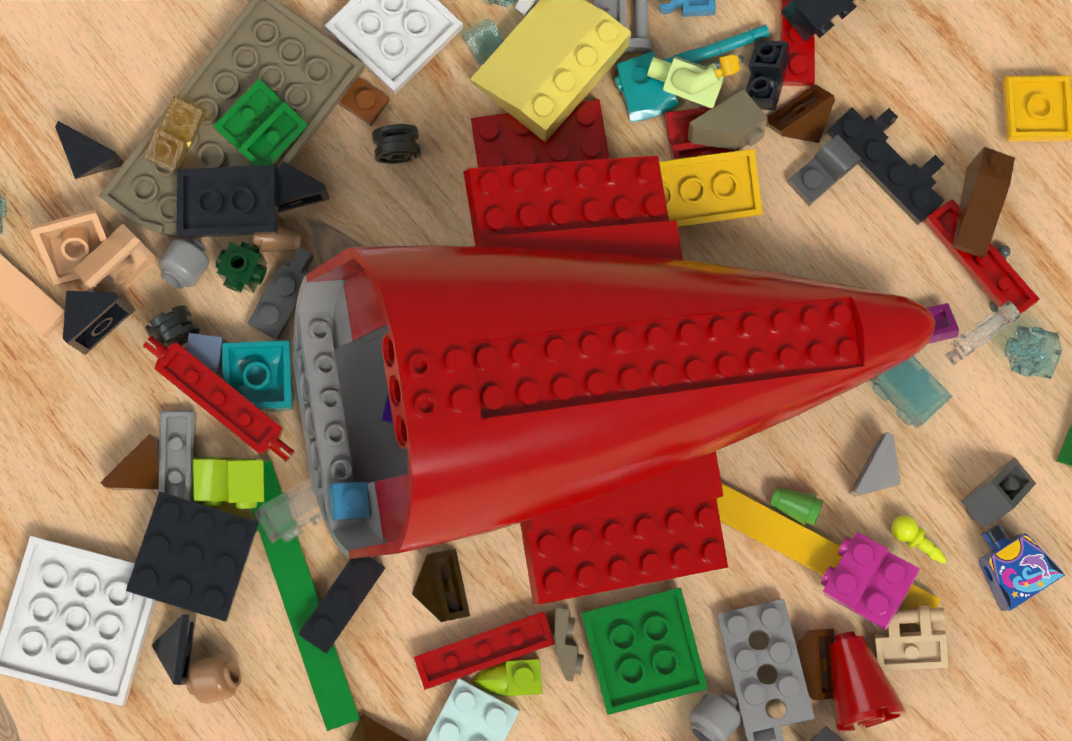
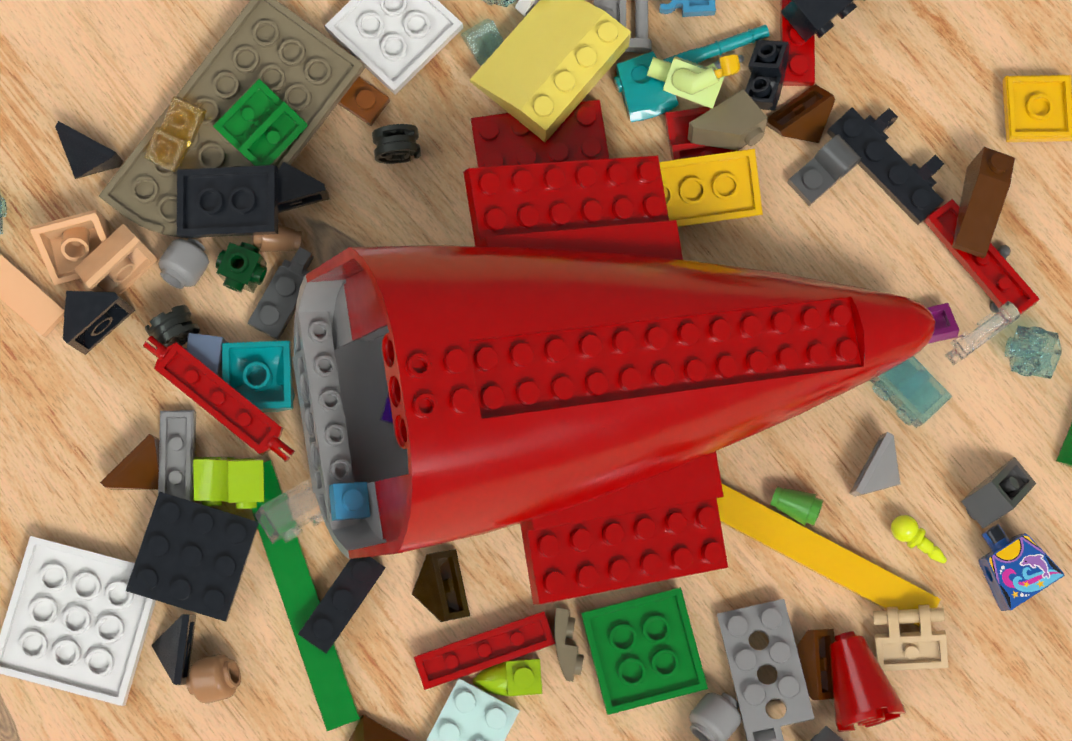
(869, 580): dark pink plate -> none

